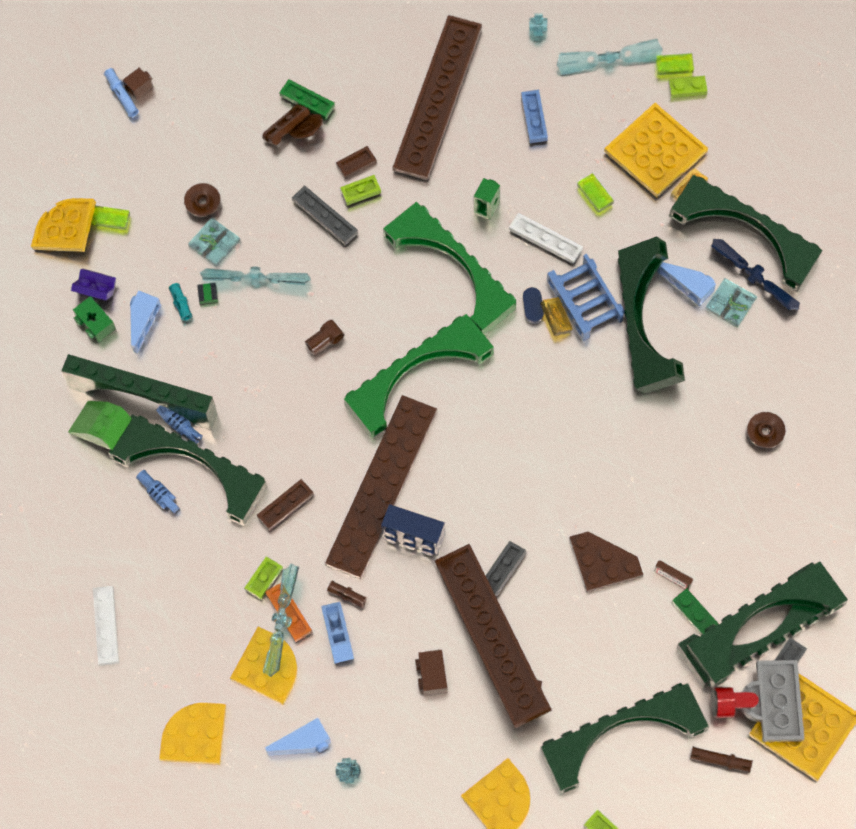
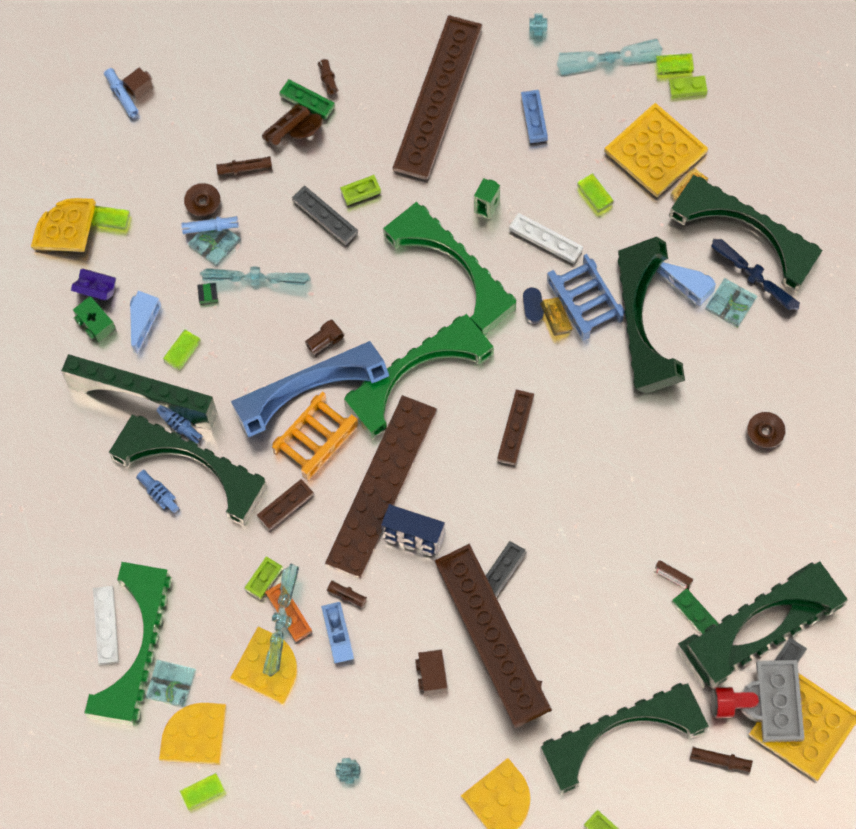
(101, 423): bright green slope -> none
(121, 700): none -> green arch
(171, 683): none -> clear light blue tile
(180, 302): teal pin -> none
(181, 349): none -> clear neon green plate
(202, 791): none -> clear neon green plate
(210, 225): none -> light blue pin
(241, 166): none -> reddish brown pin
(306, 739): light blue slope -> none
(321, 453): none -> light orange fence
(327, 77): none -> reddish brown pin
(354, 364): none -> medium blue arch
(356, 162): reddish brown tile -> none
(515, 427): none -> reddish brown plate
(603, 562): reddish brown plate -> none

